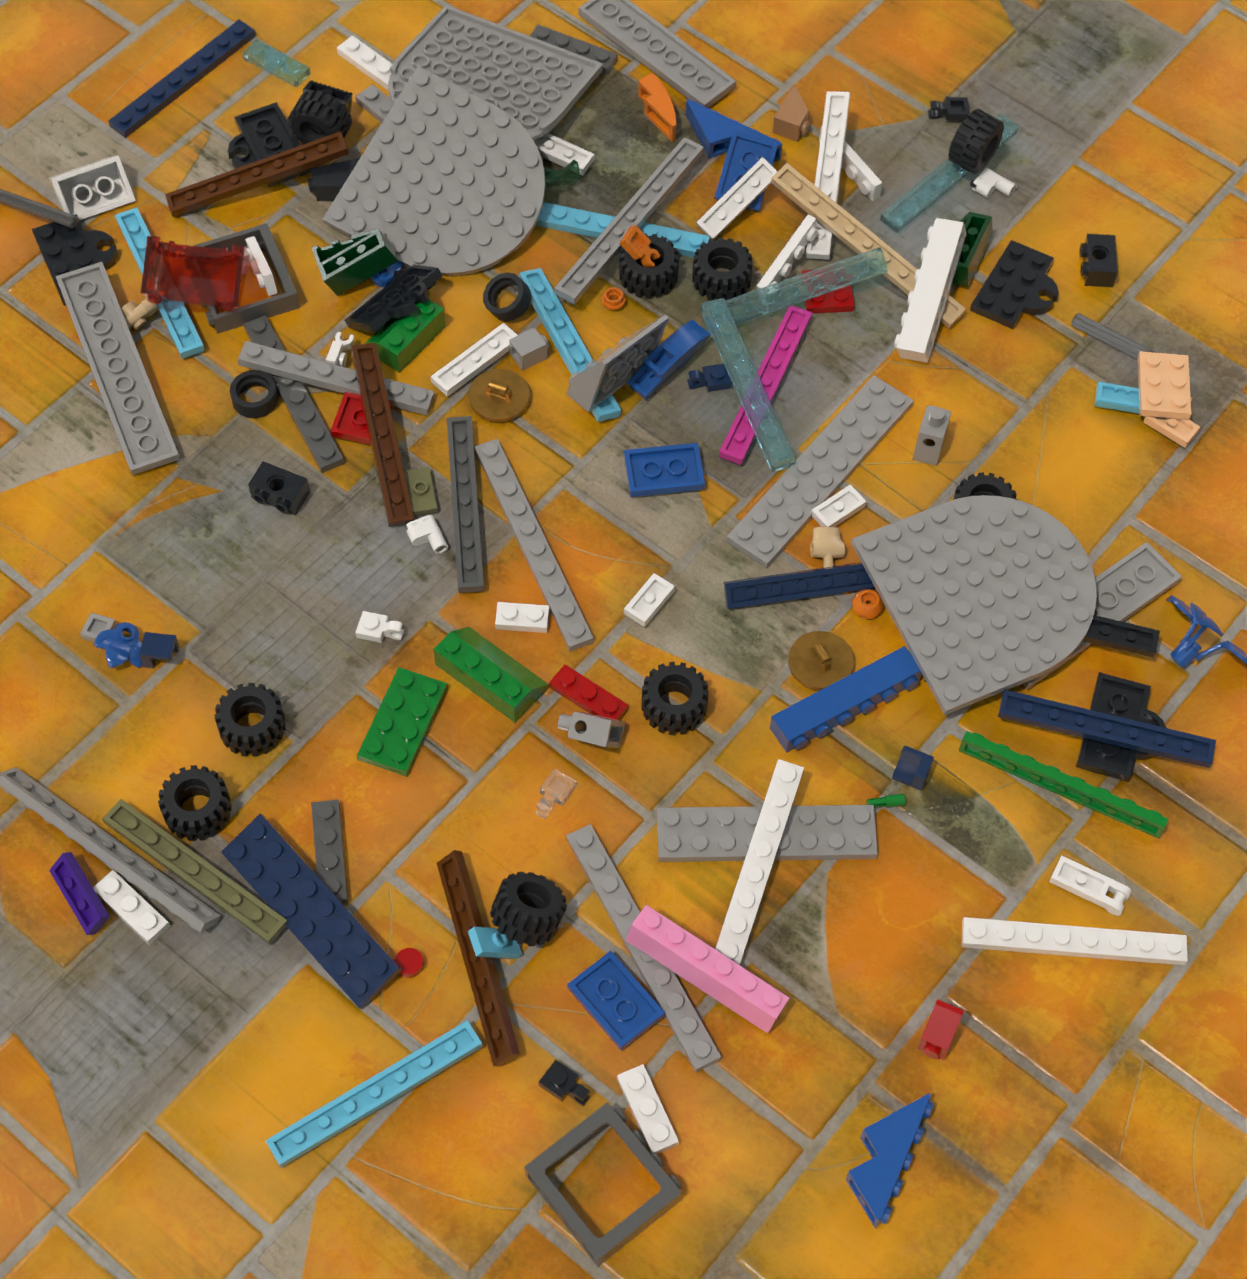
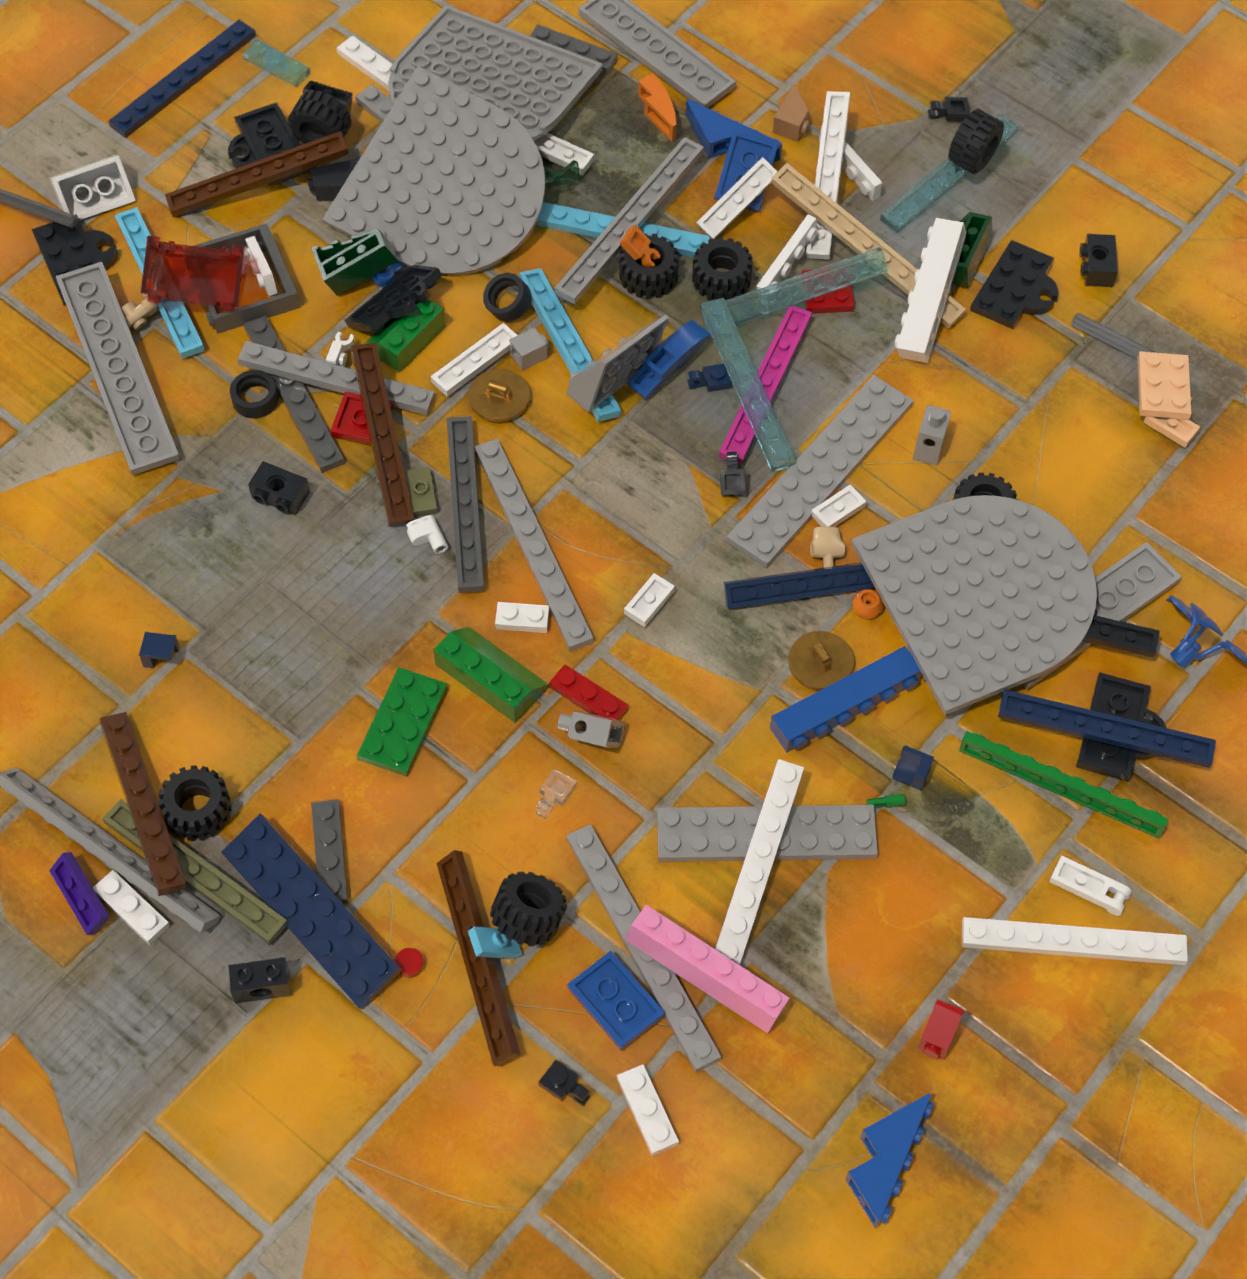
(96, 624): light grey plate -> none
(118, 647): blue plate -> none
(142, 804): none -> reddish brown plate
(246, 701): black tyre -> none
(259, 980): none -> black brick
(373, 1094): medium azure plate -> none
(376, 626): white plate -> none
(603, 1248): dark grey piece -> none
(613, 298): orange plate -> none
(664, 469): blue plate -> none
(674, 679): black tyre -> none
(733, 479): none -> black plate
(989, 181): white piece -> none
(1117, 397): medium azure plate -> none

